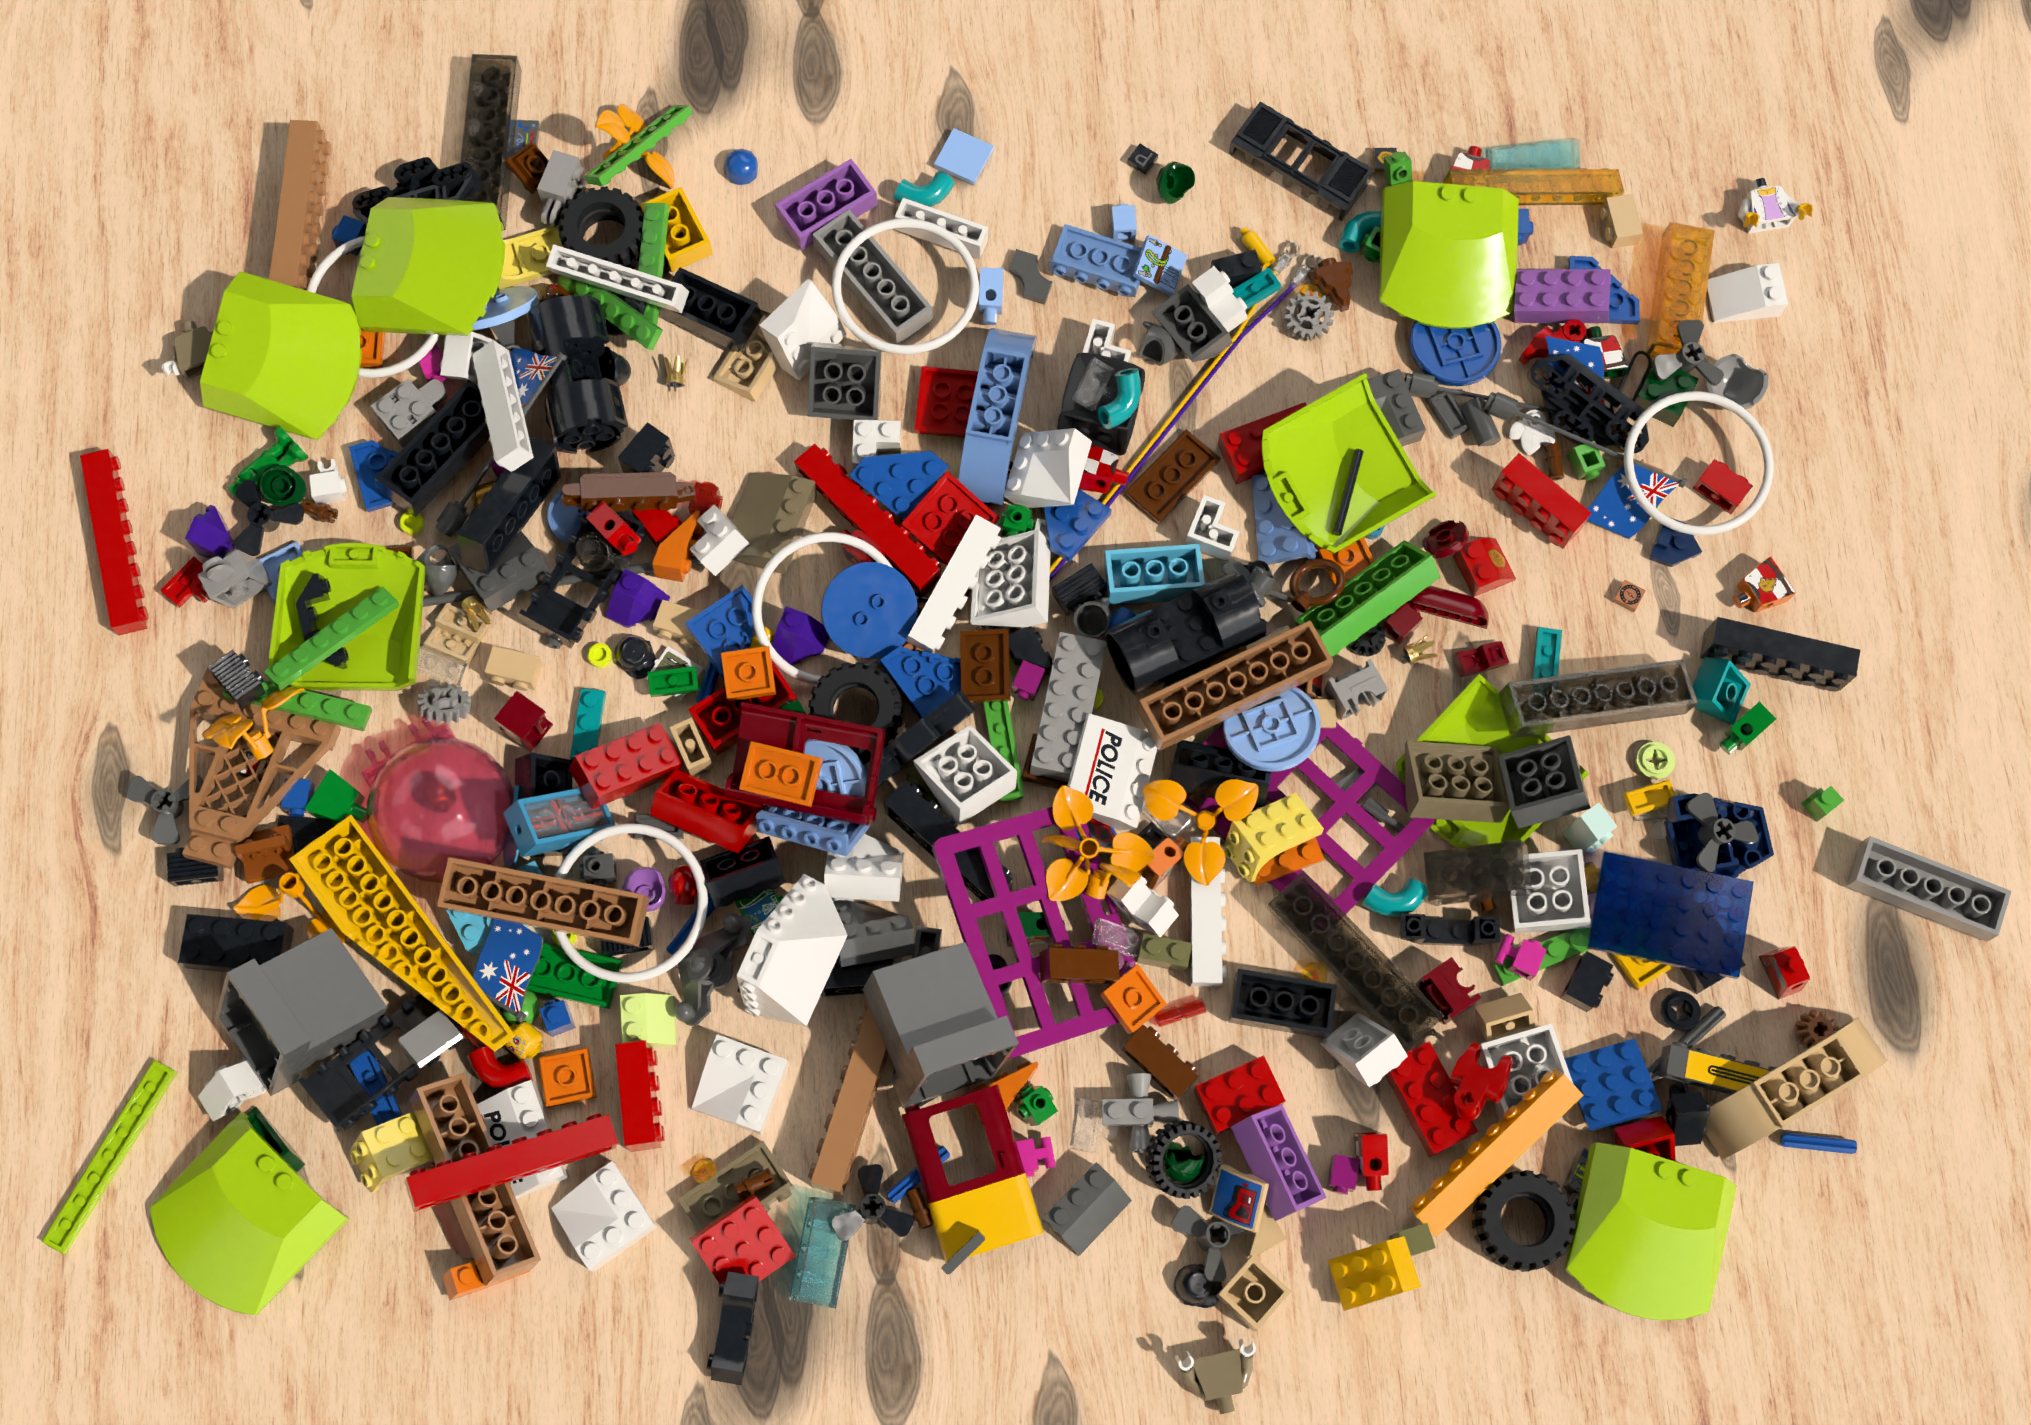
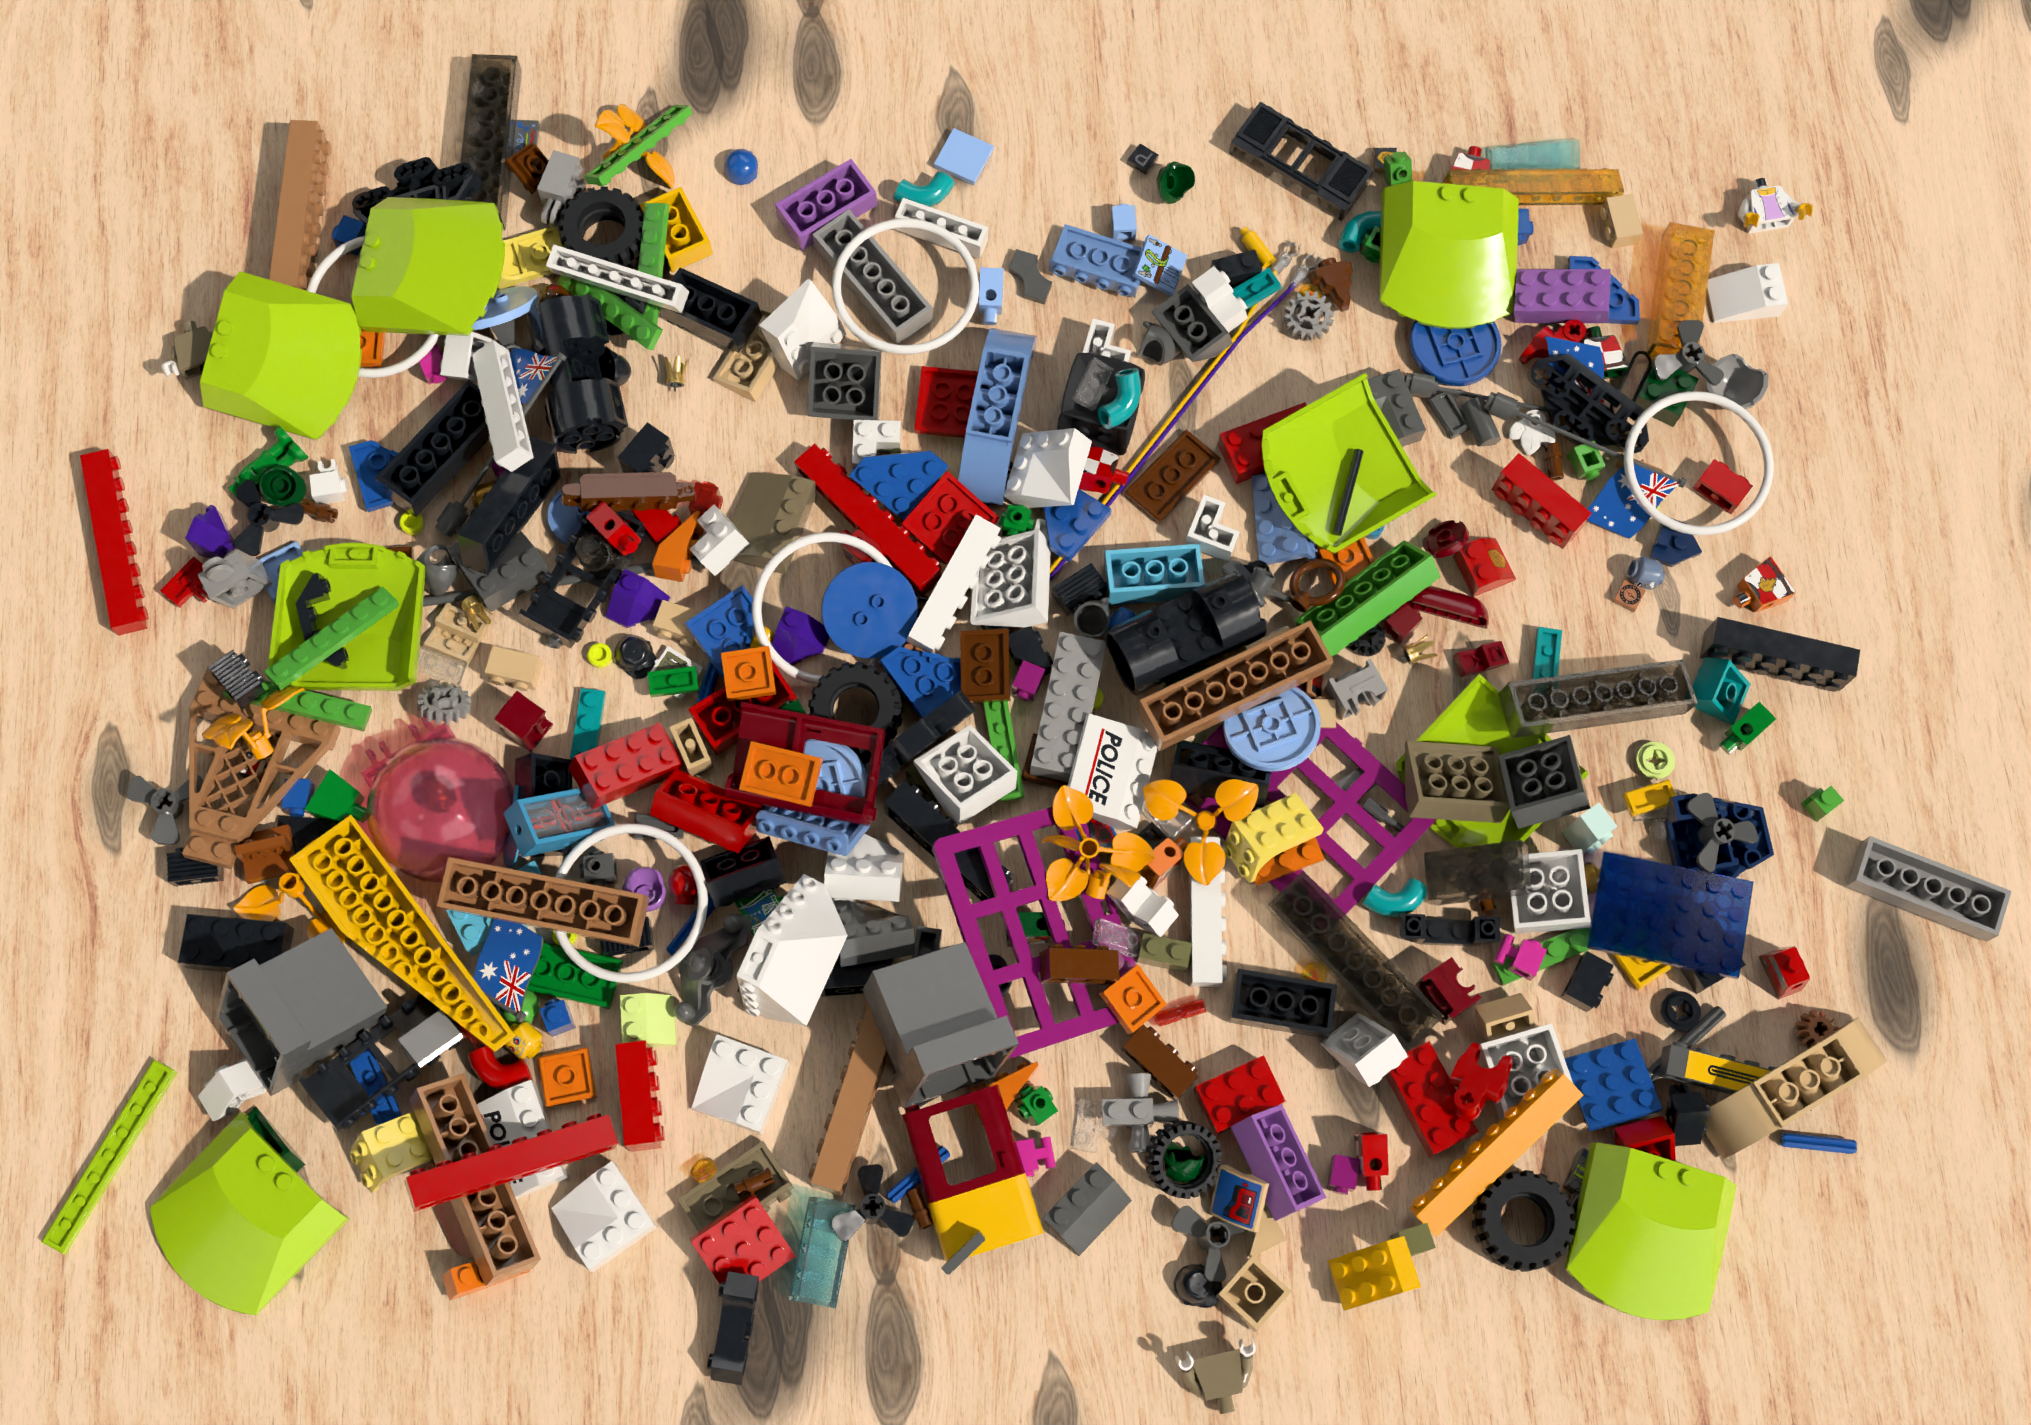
(409, 409): light grey brick -> none
(1646, 573): none -> sand blue head

